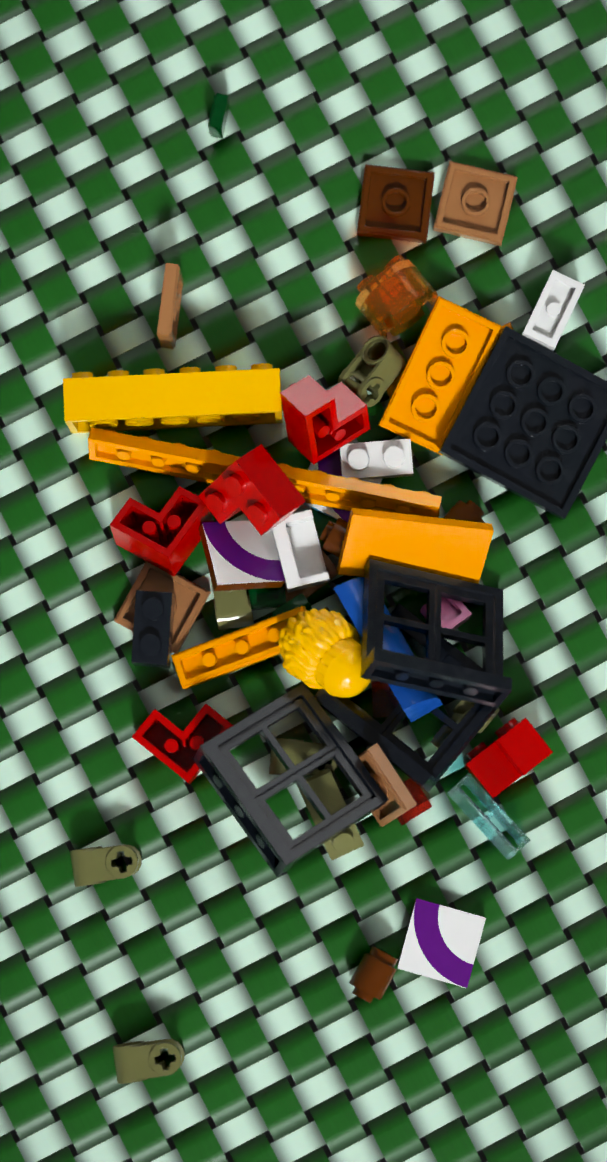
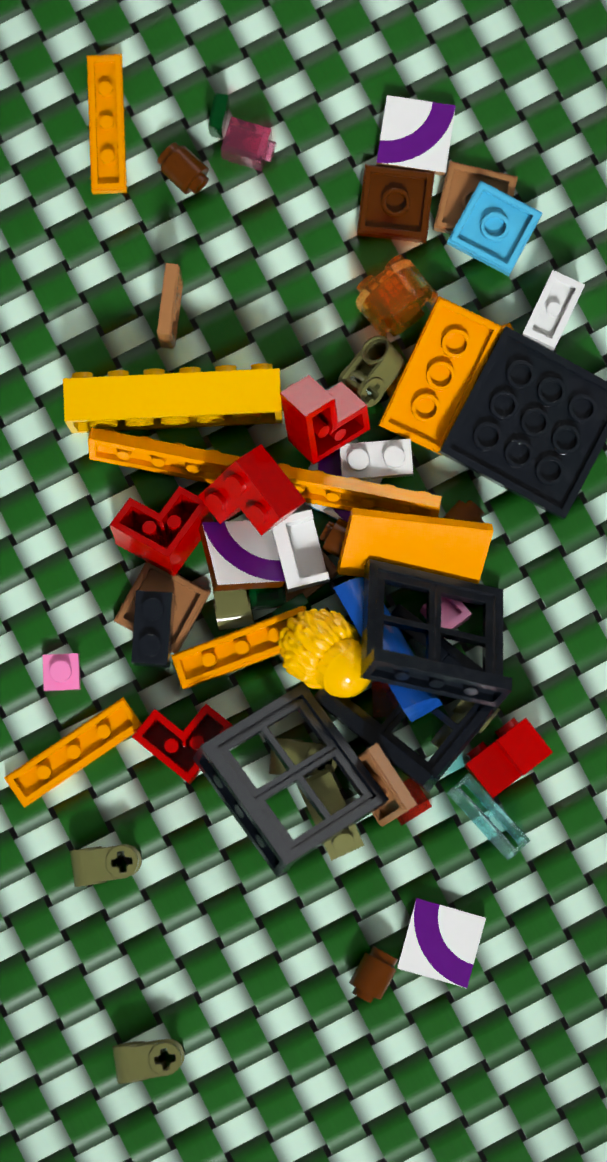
(61, 672): none -> bright pink plate
(73, 752): none -> light orange tile
(107, 124): none -> light orange tile
(183, 168): none -> reddish brown brick
(248, 144): none -> clear pink brick
(416, 135): none -> tile
(494, 228): none -> medium azure tile

